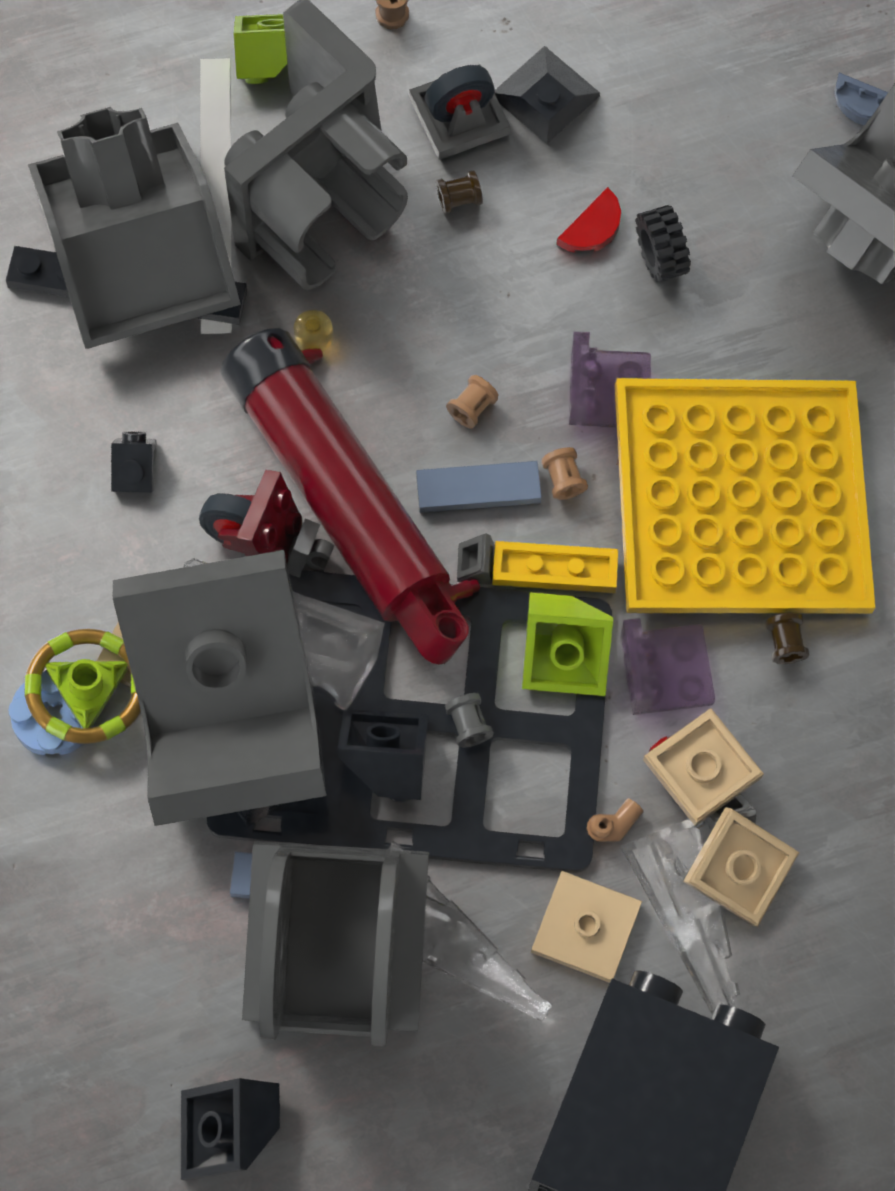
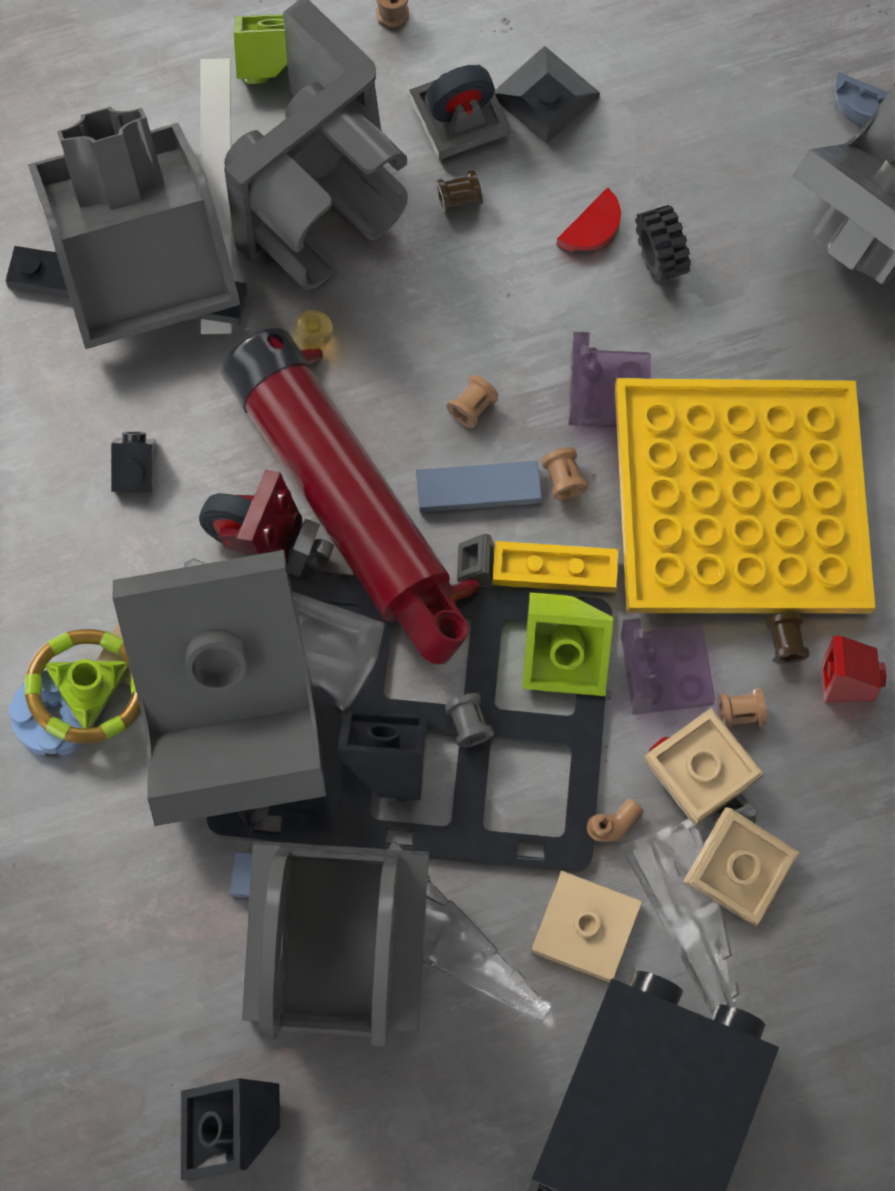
(742, 709): none -> medium nougat bush
(851, 671): none -> red slope

